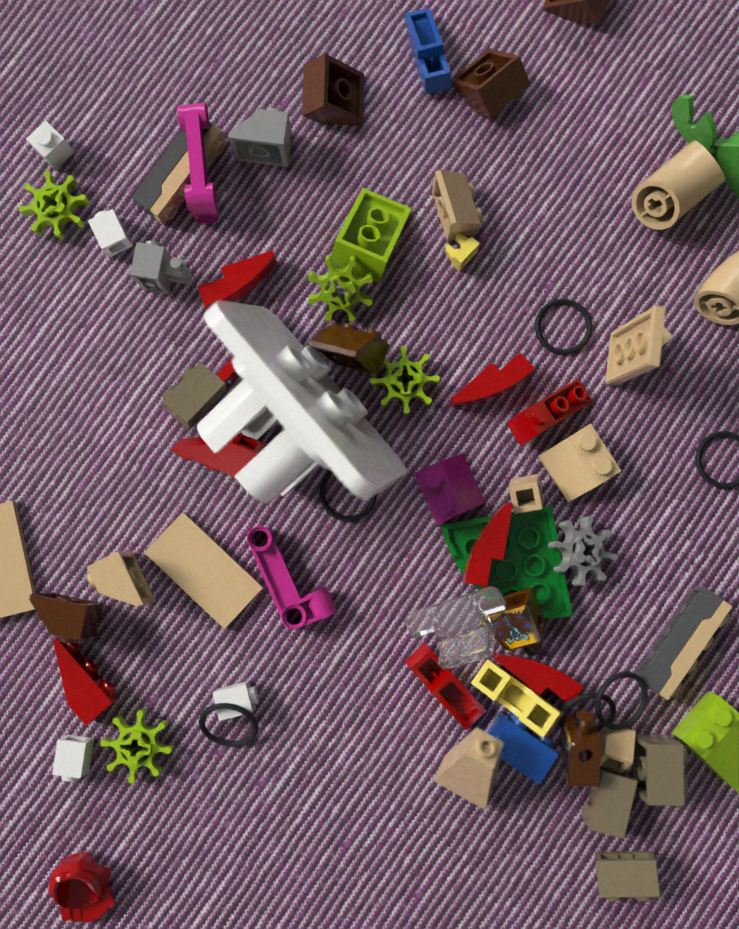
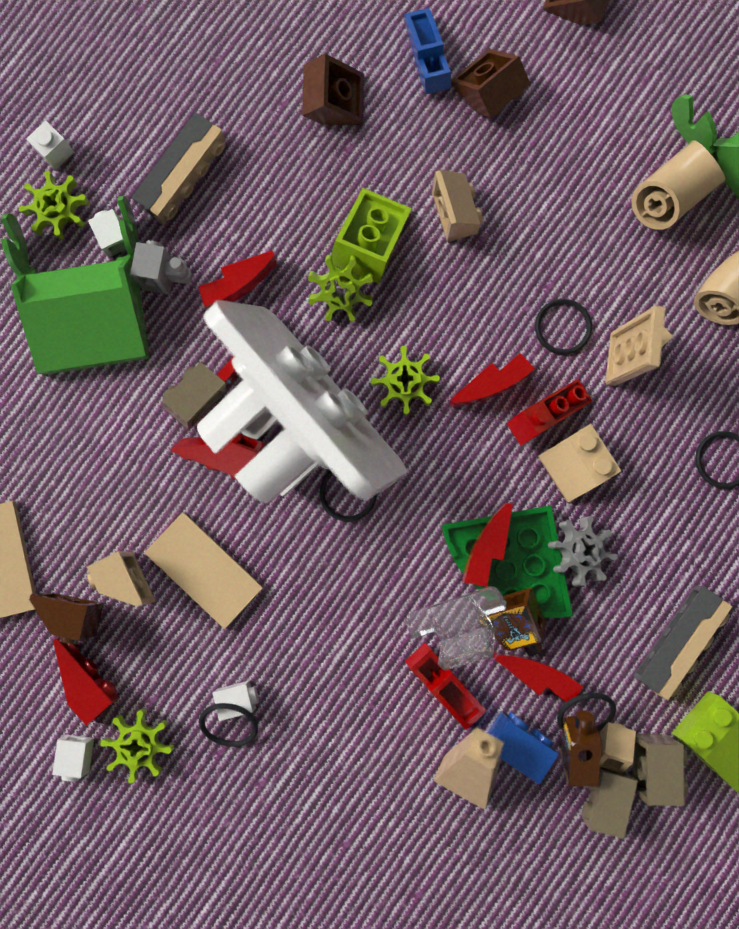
(79, 313): none -> bright green piece
(81, 888): red hair -> none
(200, 194): dark pink piece -> none
(263, 138): light grey slope -> none
(282, 586): dark pink piece -> none
(351, 347): reddish brown slope -> none
(448, 488): magenta slope -> none
(462, 256): light yellow tile -> none
(518, 698): light yellow arch -> none
(526, 493): tan brick -> none
(627, 875): dark tan brick -> none
(633, 719): black tyre -> none

